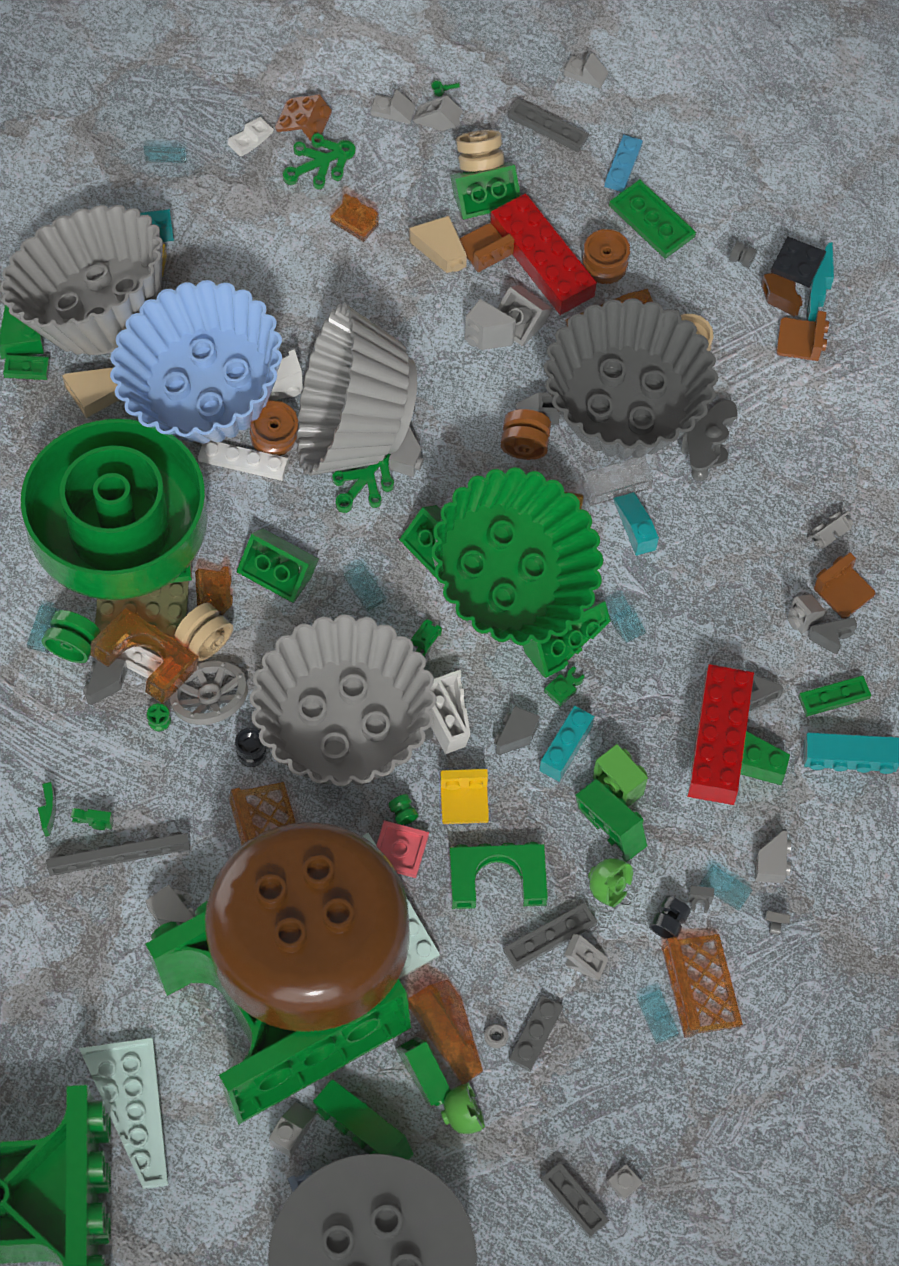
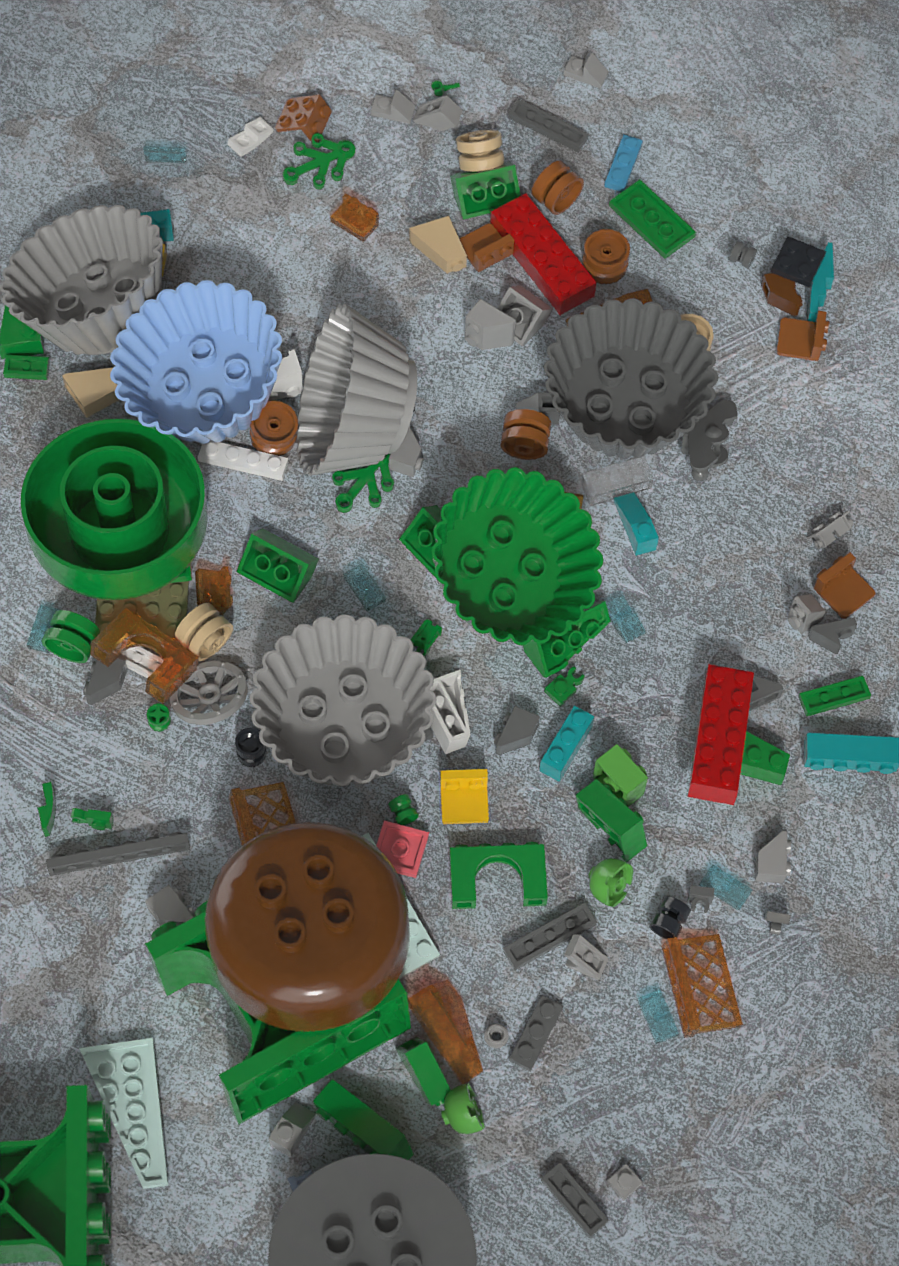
(557, 187): none -> dark orange wheel

